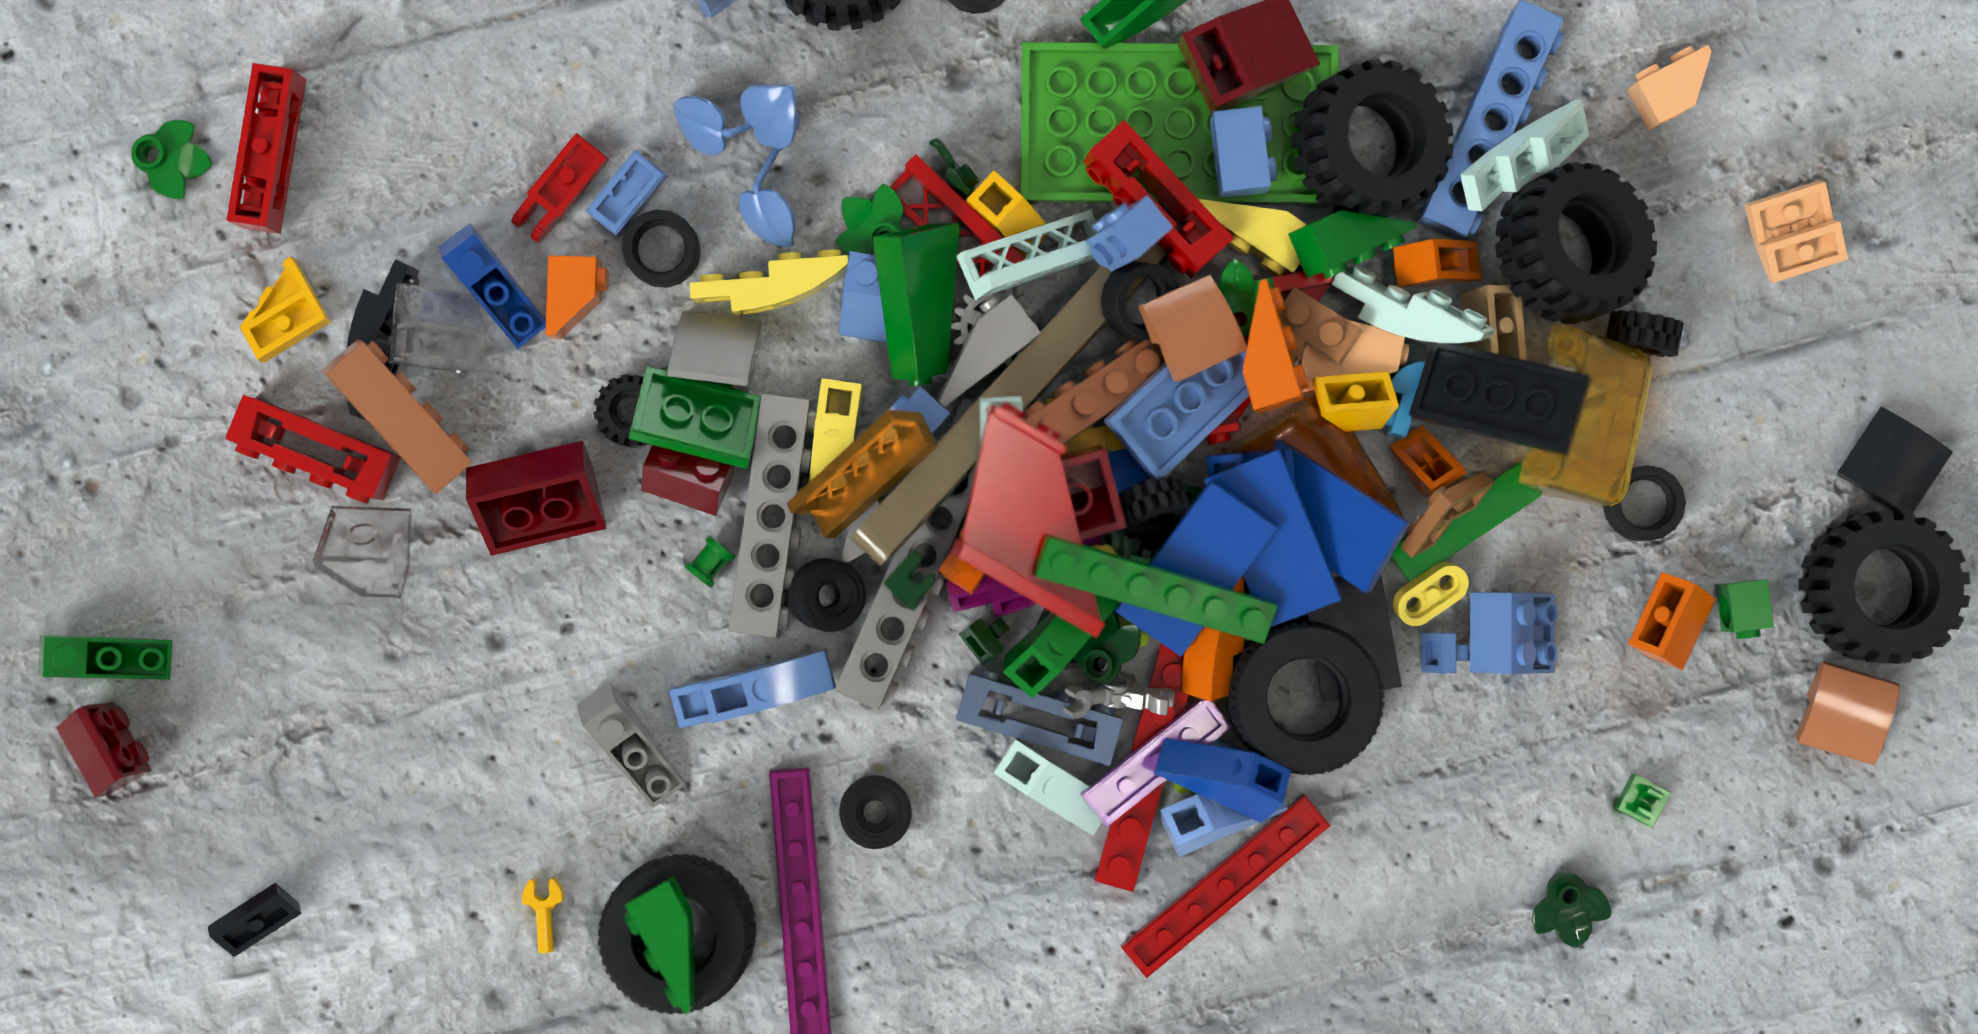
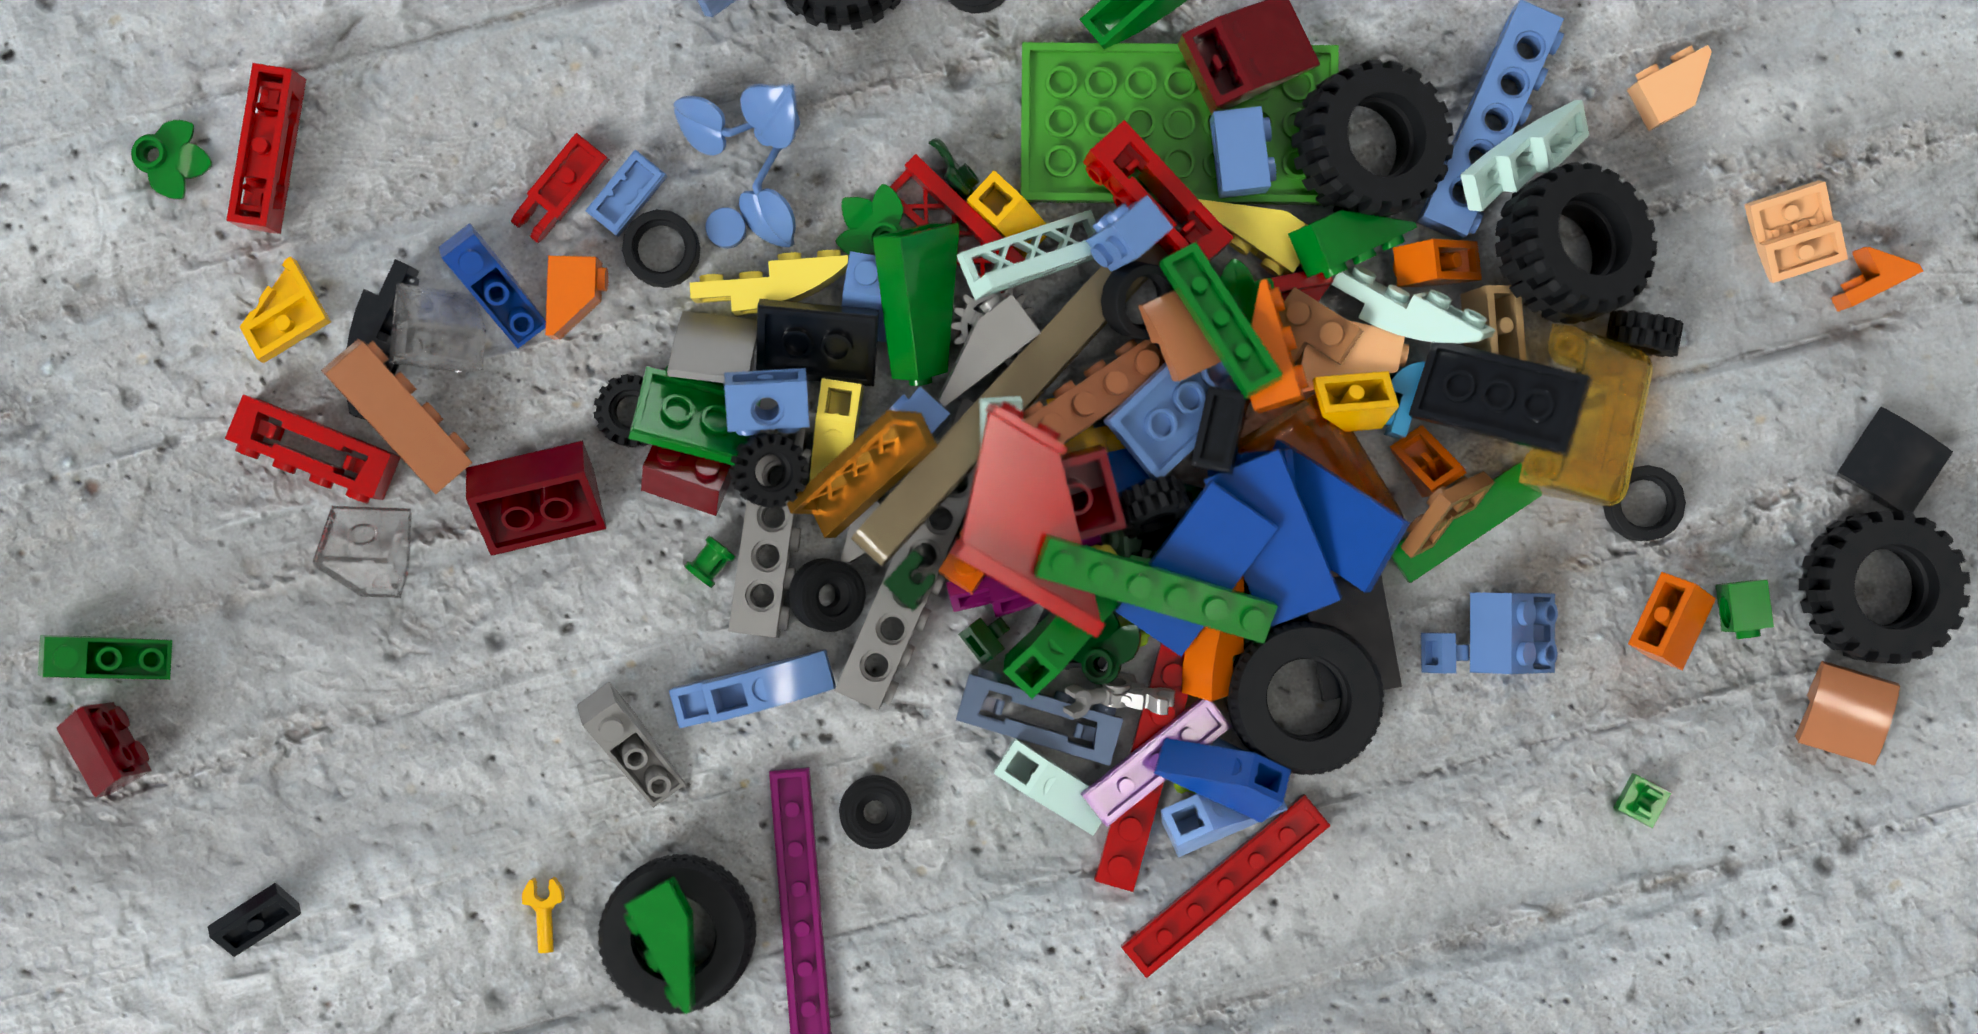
(725, 228): none -> medium blue tile
(748, 387): none -> medium blue brick
(791, 477): none -> black tyre
(822, 338): none -> black tile
(1220, 430): none -> black tile
(1221, 320): none -> green plate
(1429, 595): light yellow plate -> none
(1573, 914): dark green plate -> none
(1878, 274): none -> orange slope

